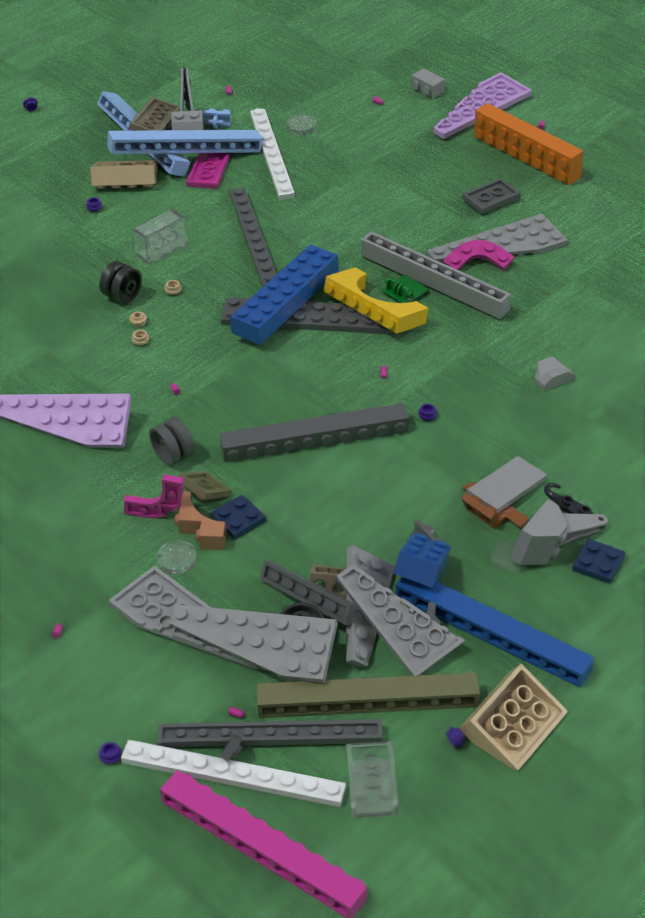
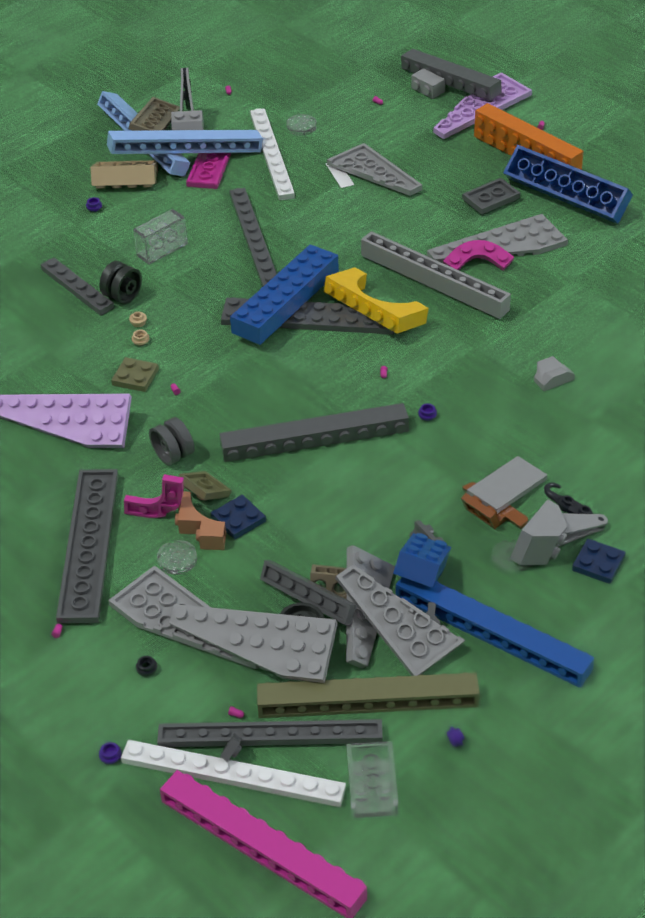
(30, 104): dark purple plate -> none
(77, 286): none -> dark grey plate
(87, 547): none -> dark grey plate
(135, 374): none -> olive plate
(146, 666): none -> black plate
(173, 287): tan plate -> none
(217, 118): light blue hips -> none
(340, 176): none -> white sticker
(373, 167): none -> light grey wing
(404, 289): green hinge -> none
(454, 74): none -> dark grey brick
(514, 718): tan slope -> none
(568, 184): none -> blue brick

